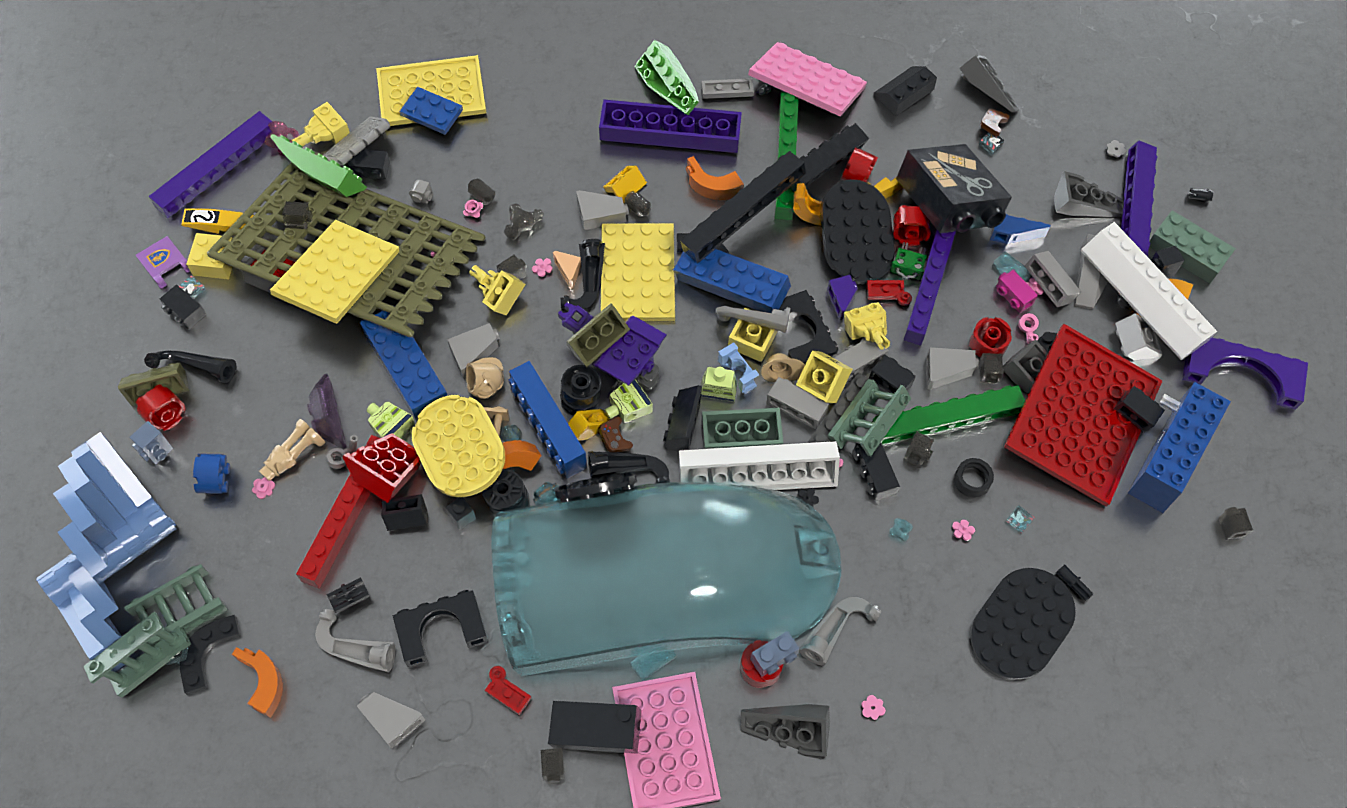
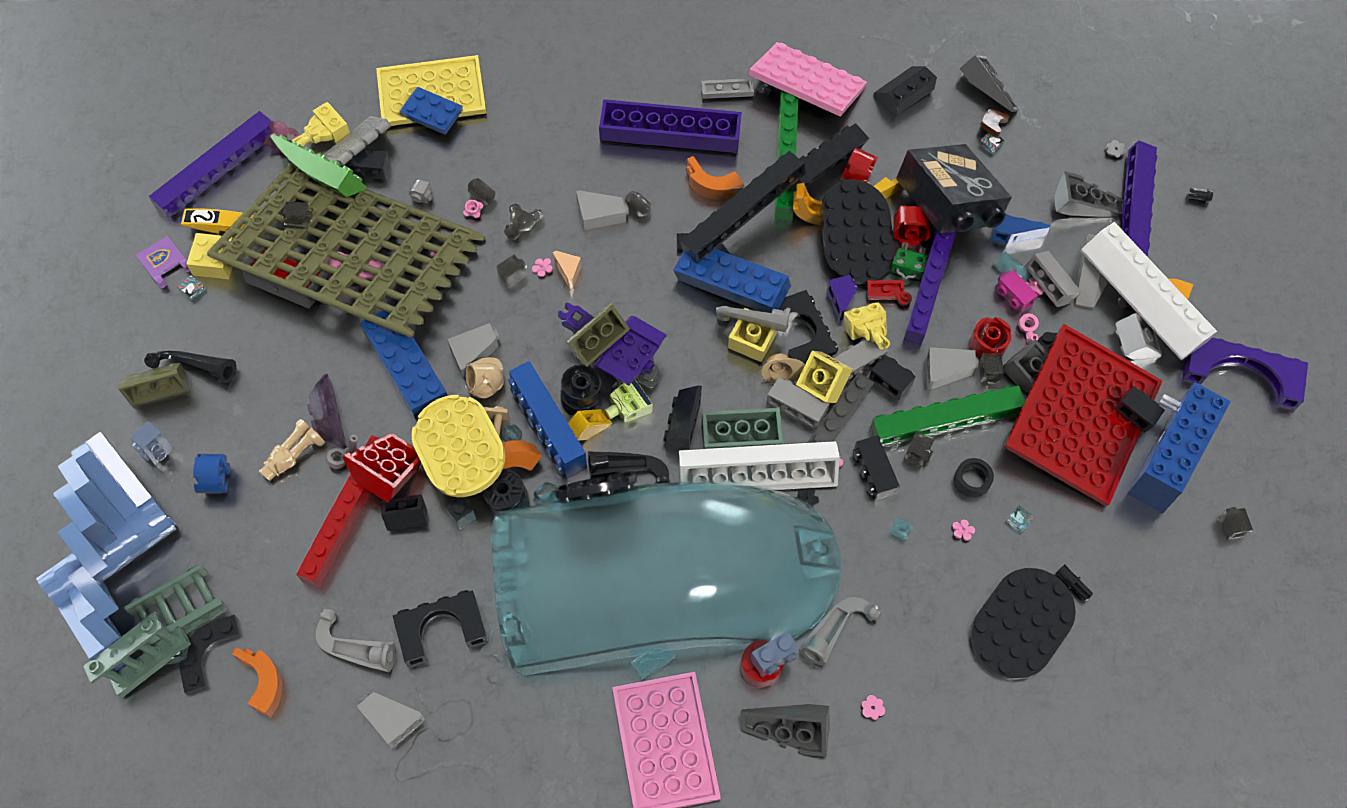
(160, 408): red brick -> none
(182, 306): black brick -> none
(261, 491): bright pink plant -> none
(335, 271): light yellow plate -> none
(348, 595): black hips -> none
(389, 420): yellowish green torso -> none
(499, 290): light yellow brick -> none
(506, 692): red hinge -> none
(552, 765): clear smoke brick -> none
(592, 263): black animal -> none
(595, 726): black brick -> none
(612, 437): reddish brown piece -> none
(626, 181): yellow panel -> none
(639, 270): light yellow plate -> none
(667, 77): wedge -> none
(719, 384): yellowish green torso -> none
(732, 359): light blue piece -> none
(860, 407): sand green fence -> none
(1168, 261): black brick -> none
(1201, 250): sand green brick -> none

